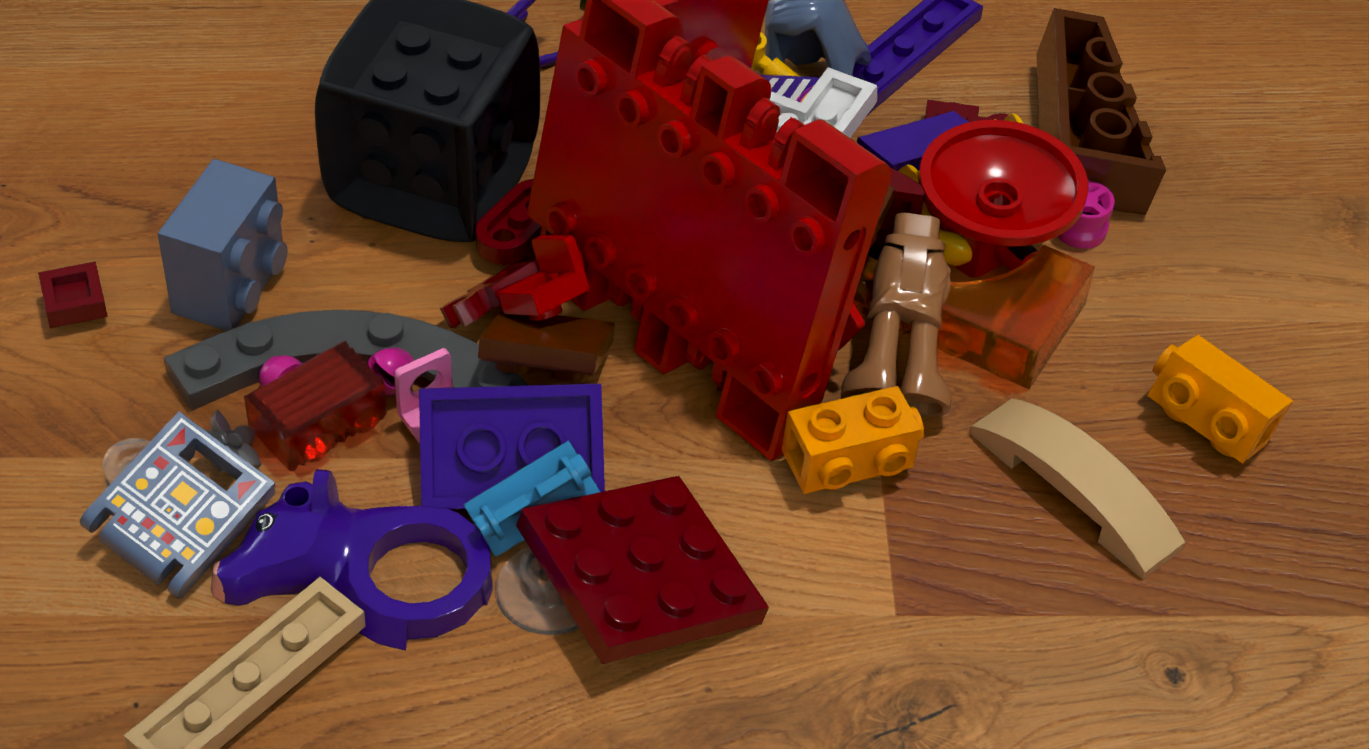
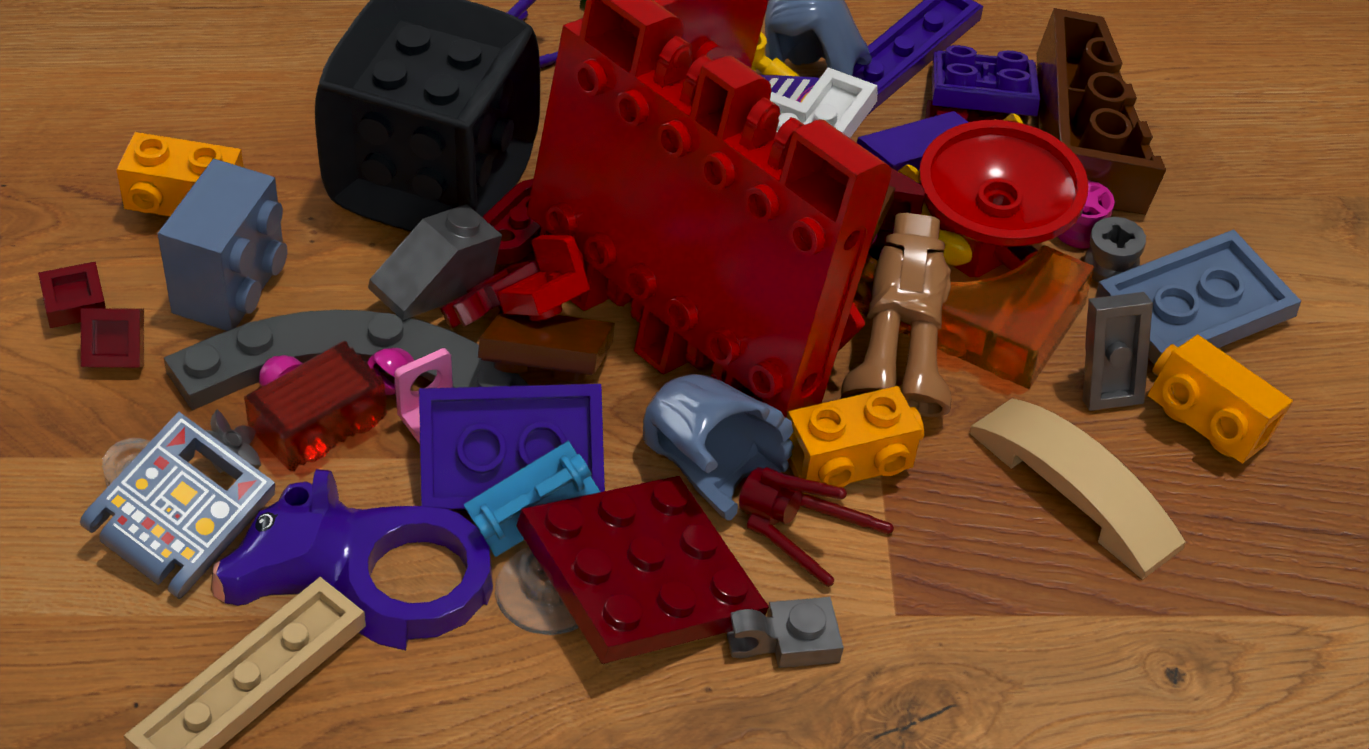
(112, 337): none -> dark red plate
(162, 170): none -> light orange brick
(437, 262): none -> flat silver slope
(716, 436): none -> sand blue hair
(777, 497): none -> dark red plant
(795, 630): none -> flat silver plate
(985, 82): none -> dark purple tile
(1114, 247): none -> flat silver wheel
(1117, 350): none -> flat silver plate
(1209, 291): none -> sand blue plate

